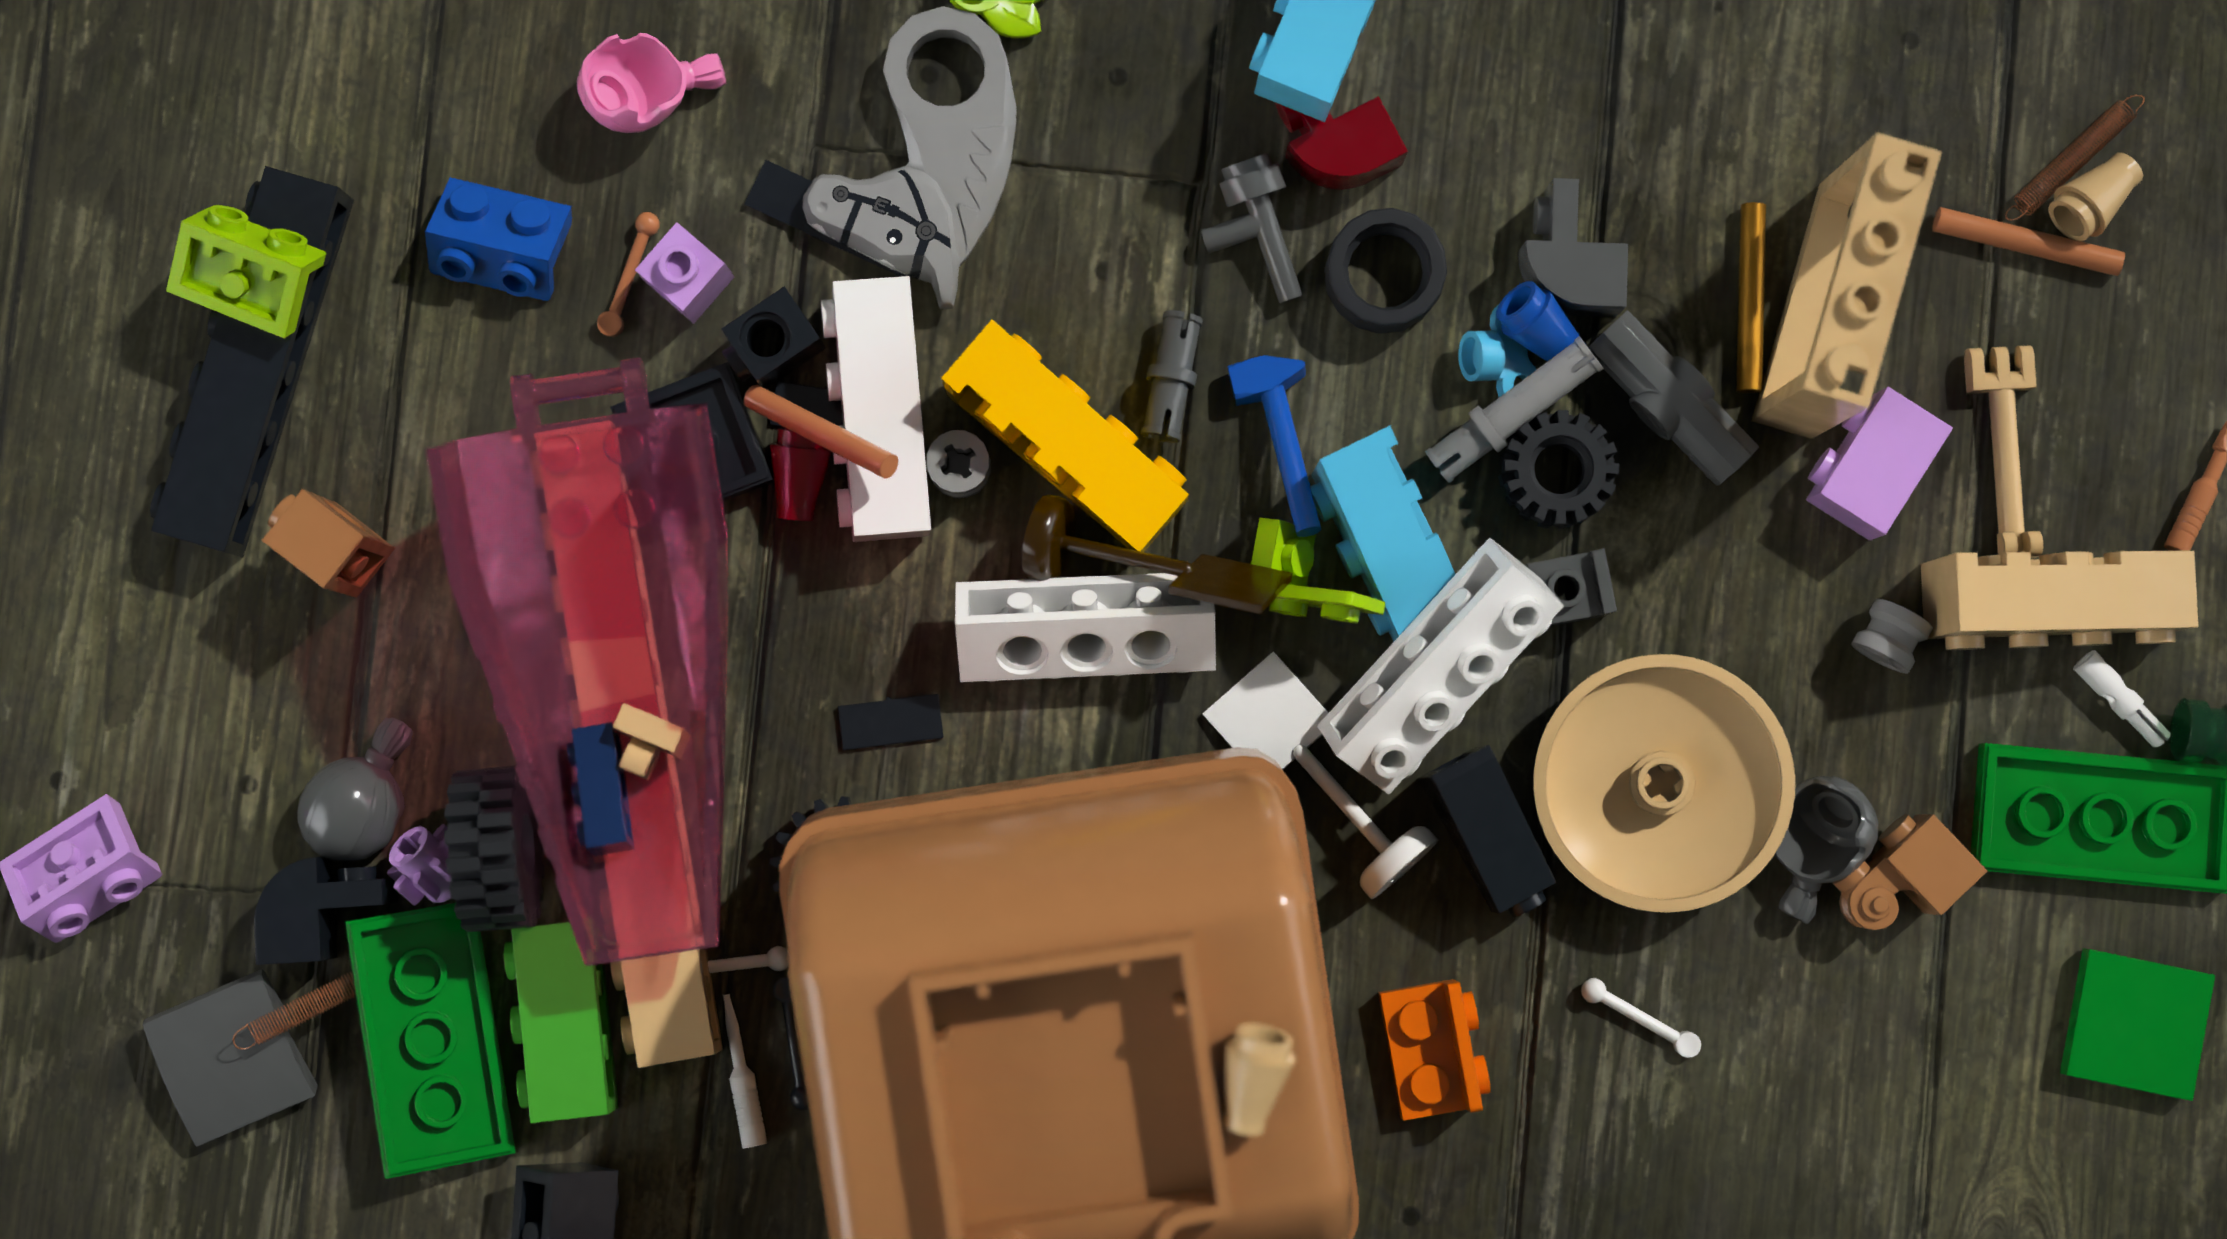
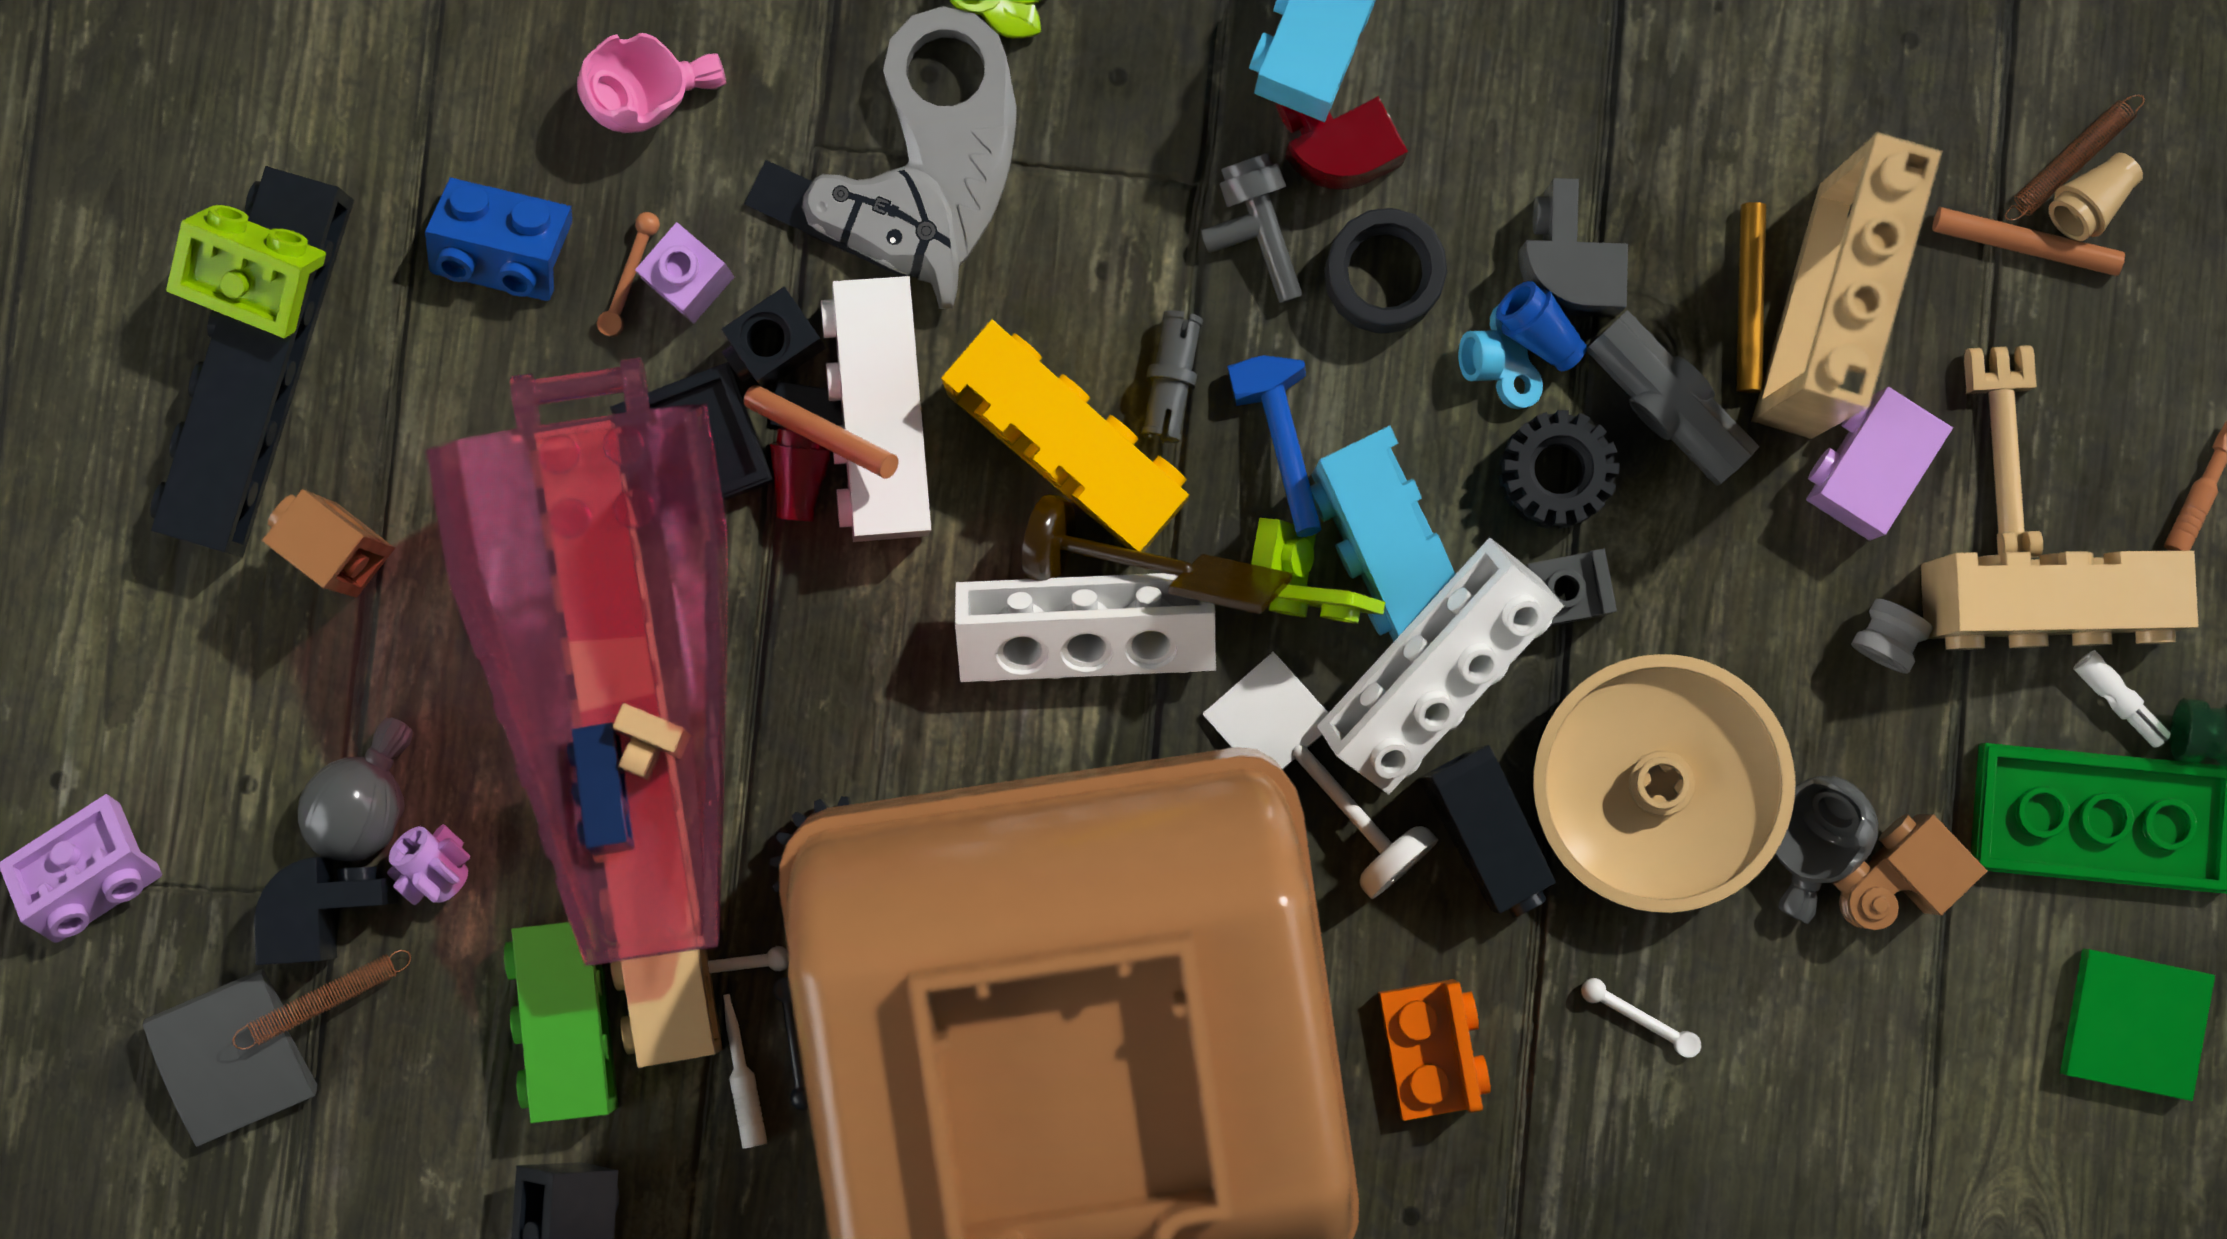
(429, 1040): green tile -> none
(493, 850): black tyre -> none
(890, 721): black window -> none
(965, 473): light grey wheel -> none
(1255, 1073): tan cone -> none
(1513, 409): light grey pin -> none

